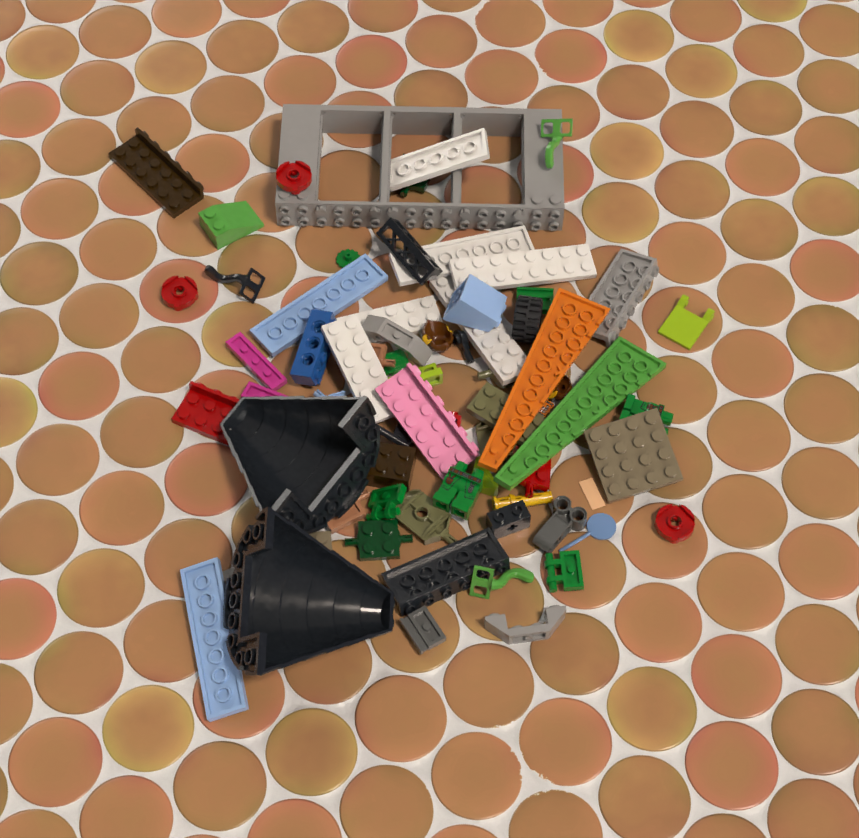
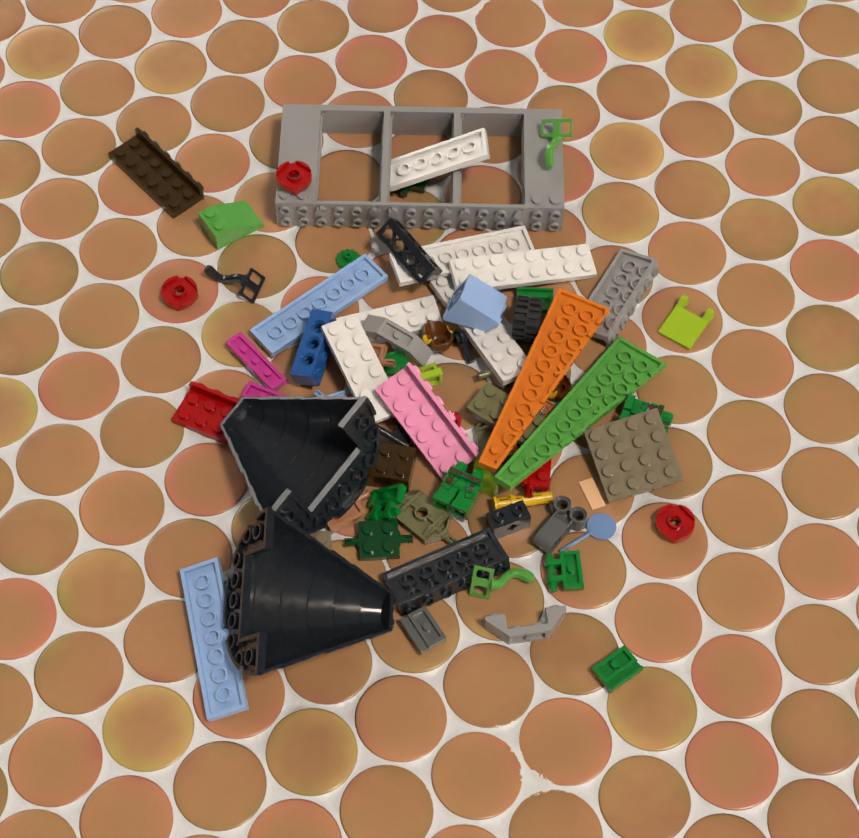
(617, 669): none -> green plate

